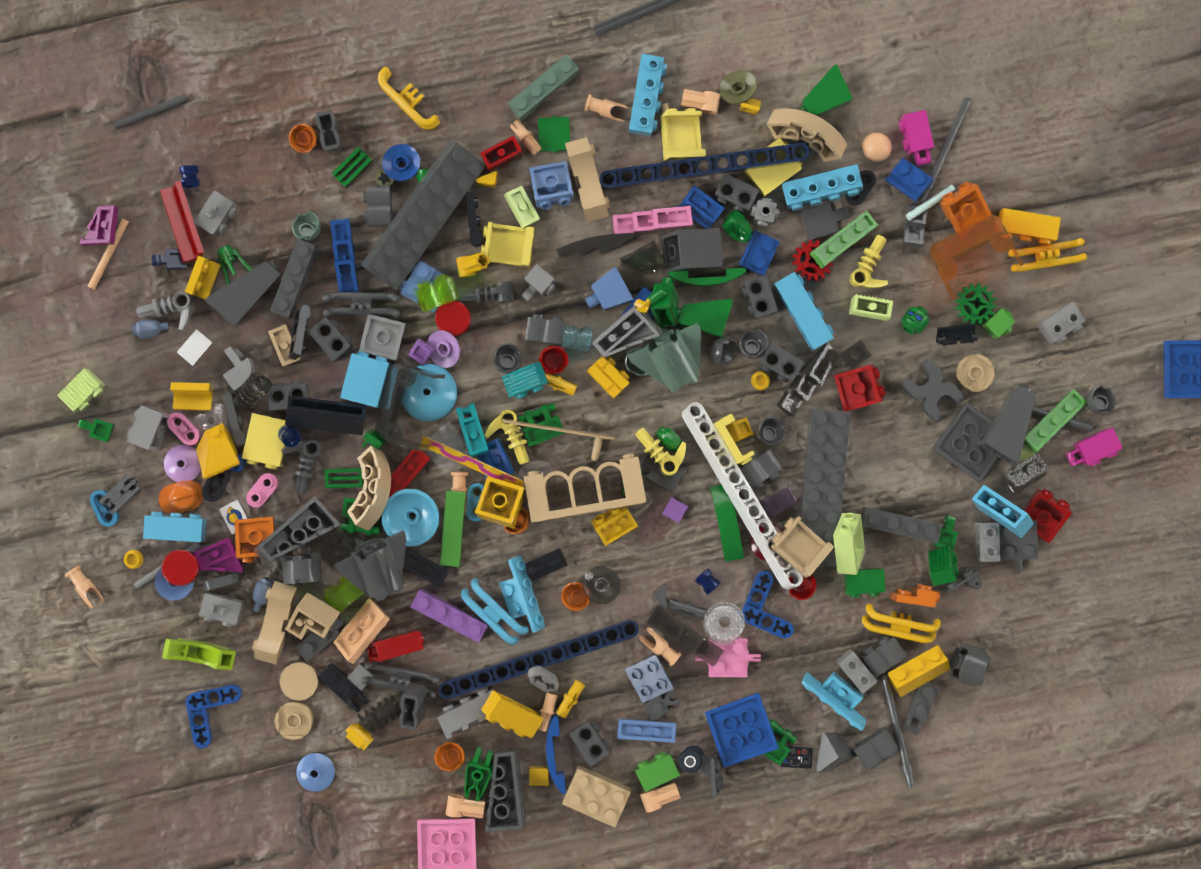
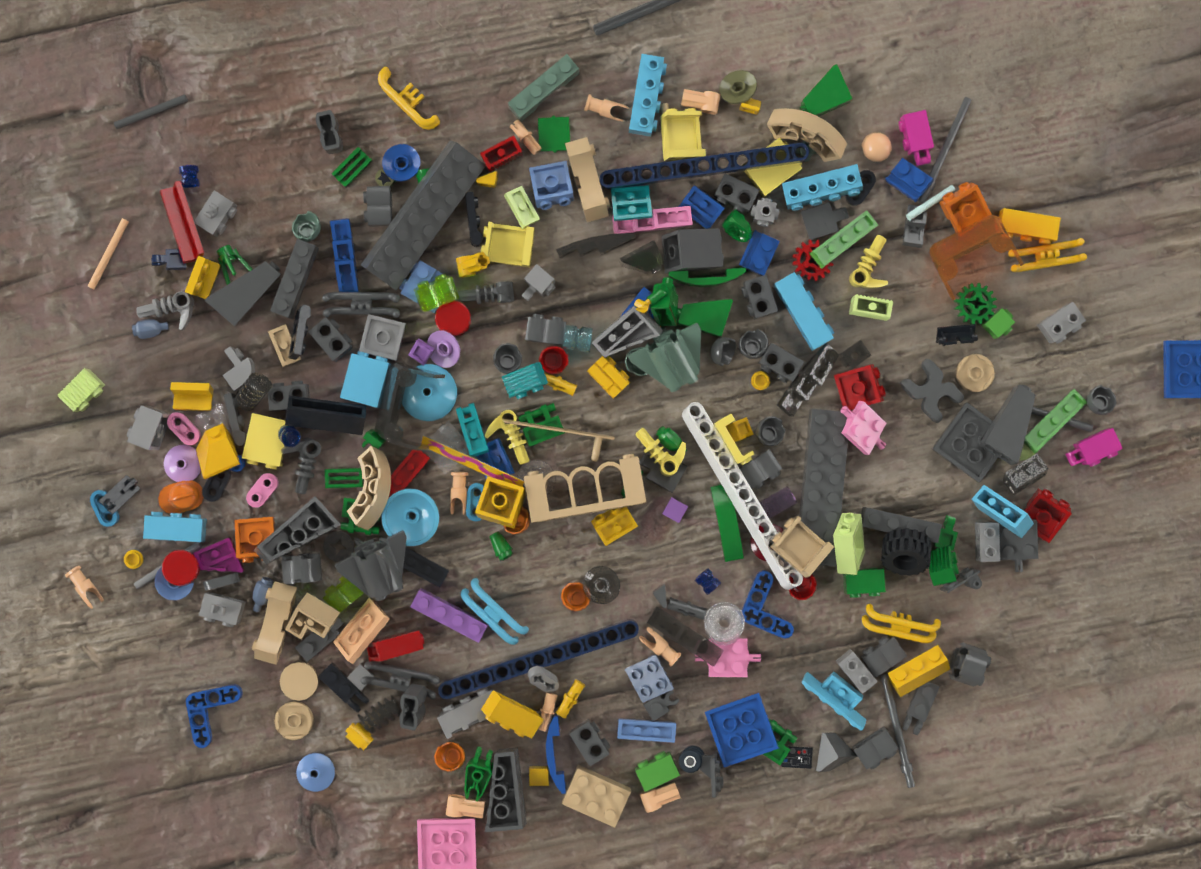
(98, 429): green plate -> none
(102, 227): magenta wing -> none
(194, 347): white sticker -> none
(199, 652): lime arch -> none
(231, 513): sticker -> none
(303, 138): orange hair -> none
(453, 528): bright green tile -> none
(500, 546): none -> green cone
(520, 595): medium azure bracket -> none
(546, 564): black hinge -> none
(609, 291): medium blue torso -> none
(631, 203): none -> teal slope
(863, 427): none -> bright pink plate
(906, 552): none -> black tyre
(915, 320): green head -> none
(918, 595): orange plate -> none

